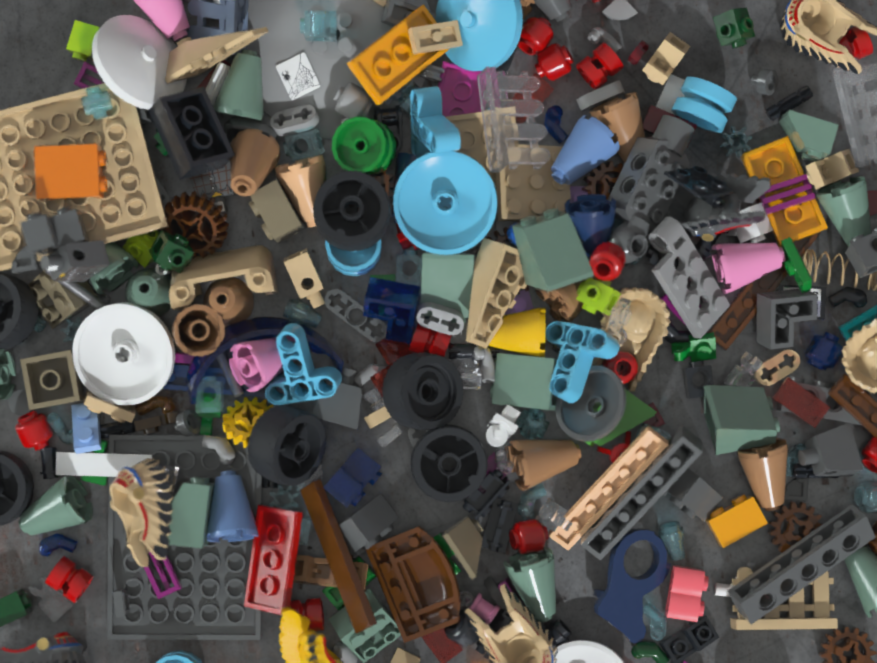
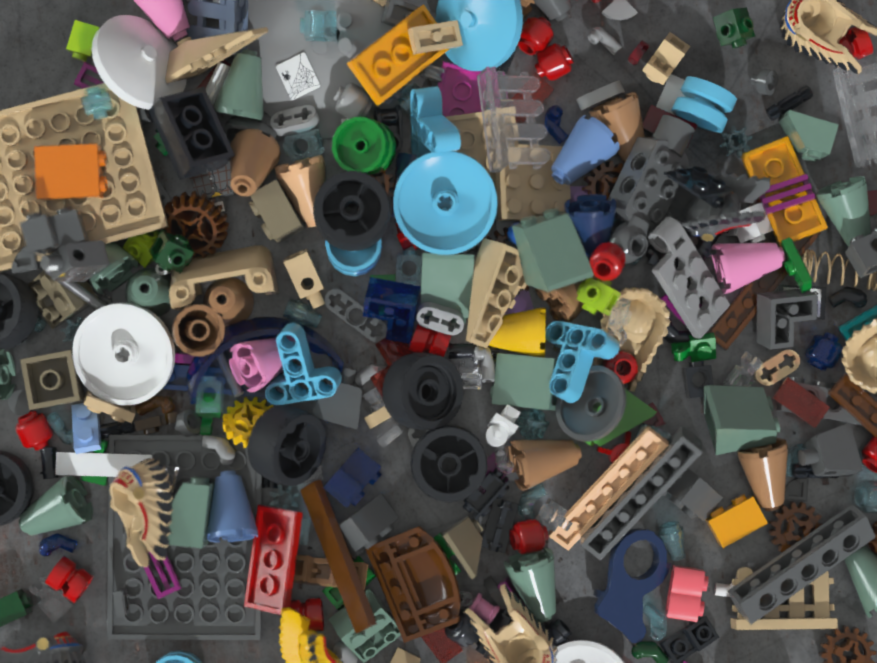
(608, 64): red wheel -> none
(831, 169): tan brick -> none

